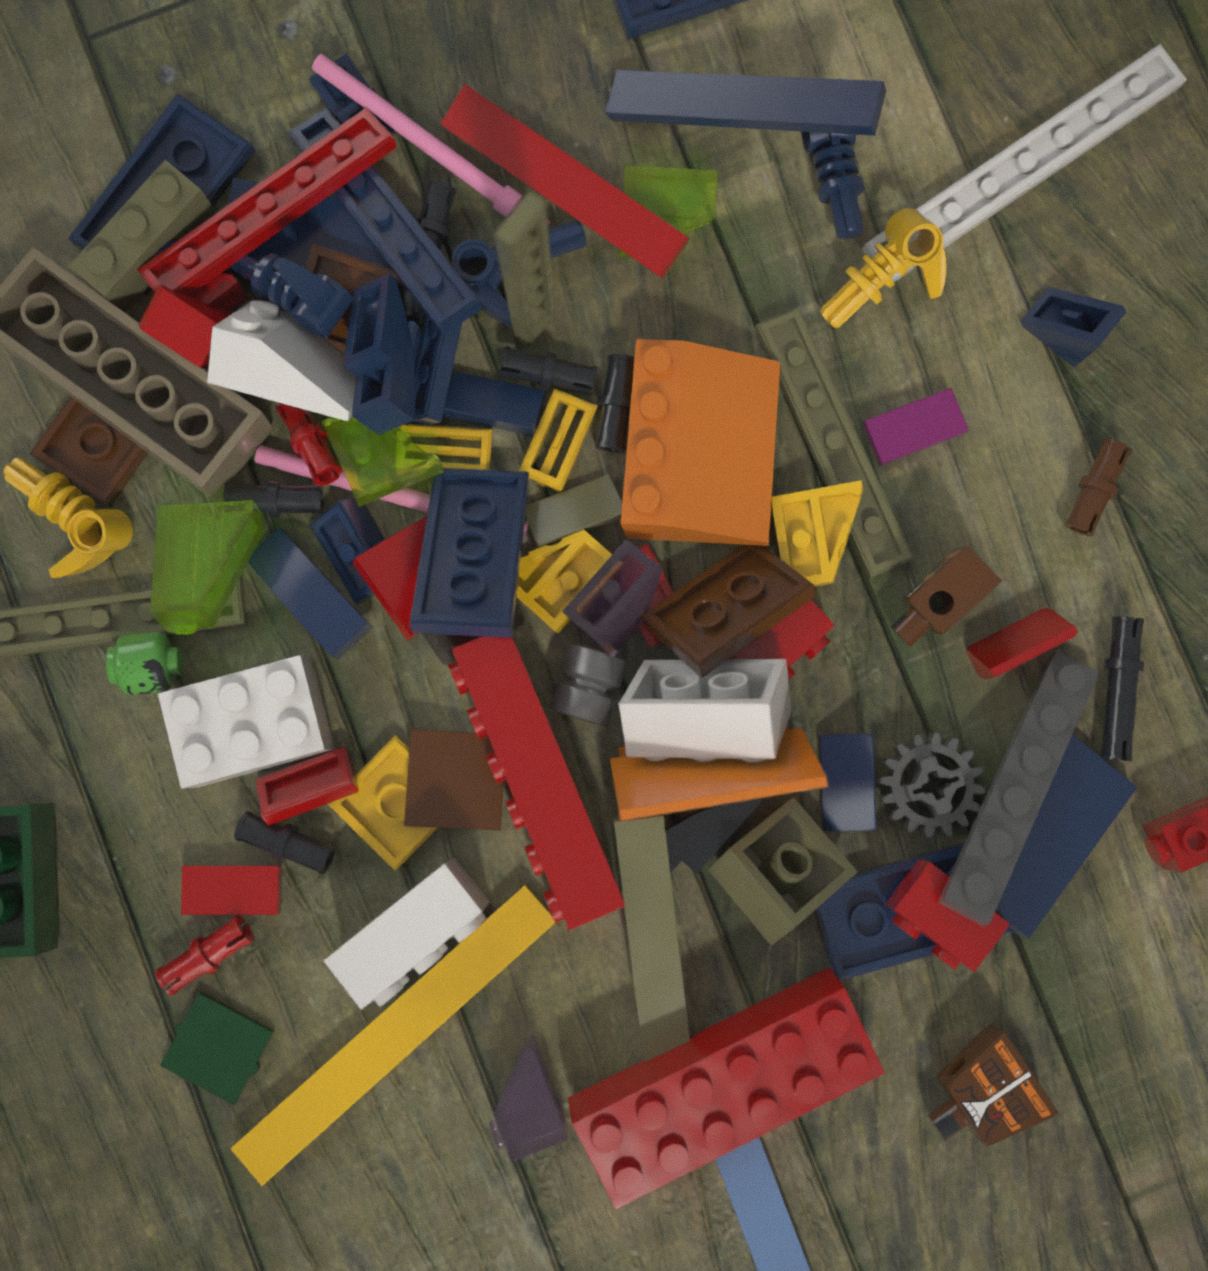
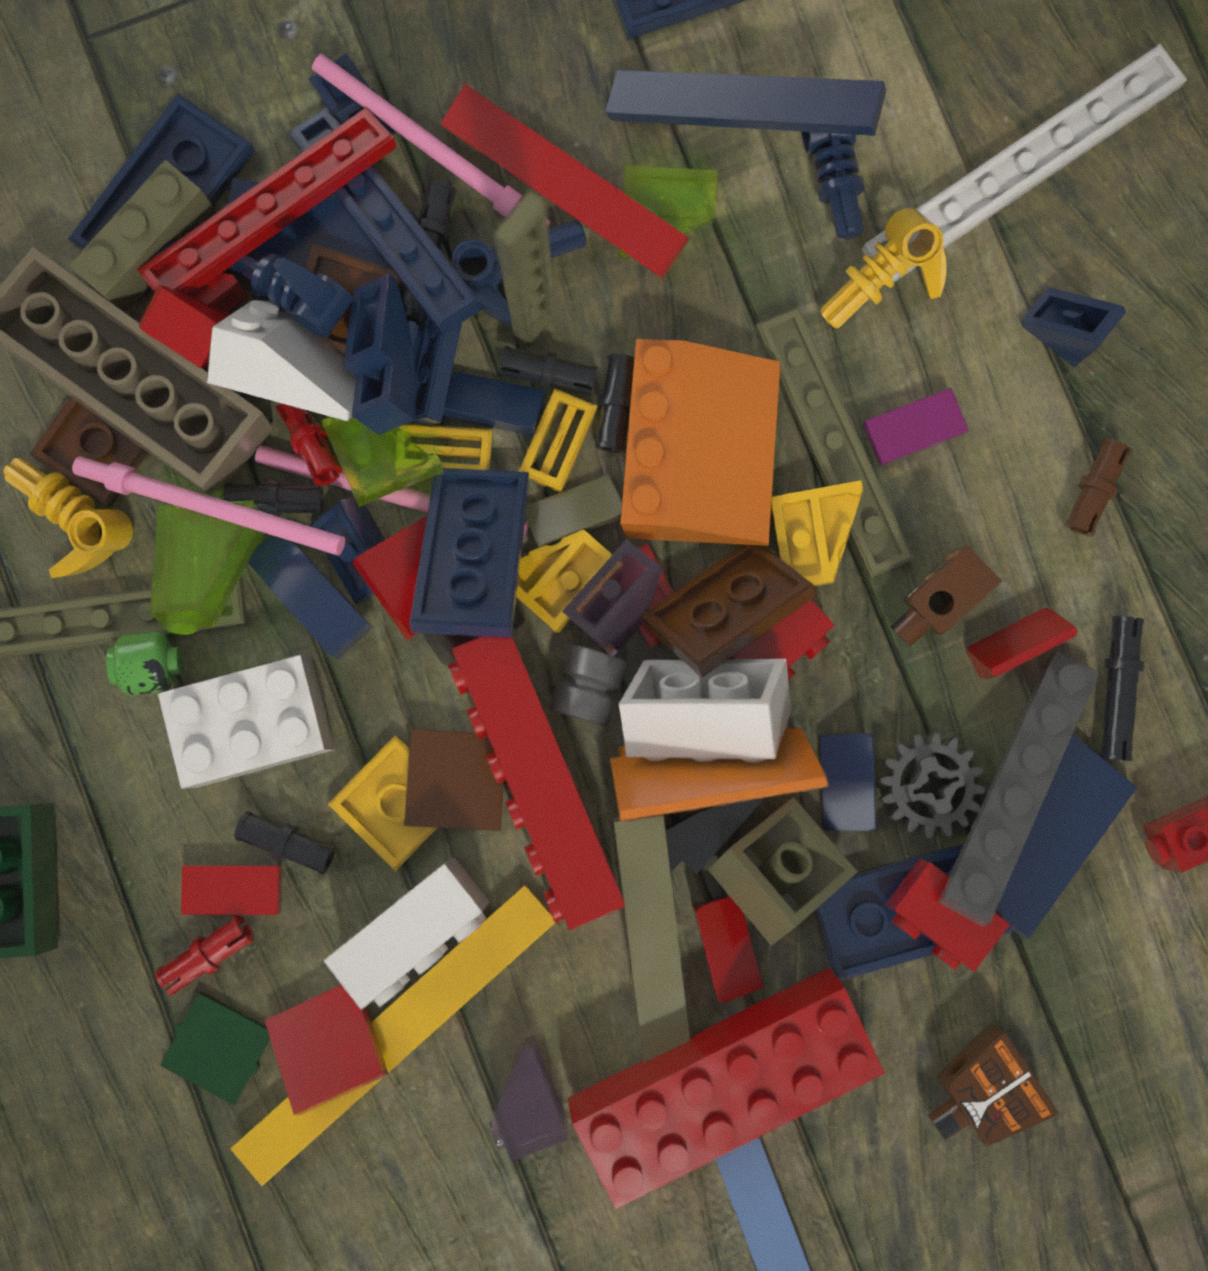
(125, 480): none -> bright pink bar
(306, 785): red tile -> none
(325, 1049): none -> red tile
(727, 948): none -> red slope

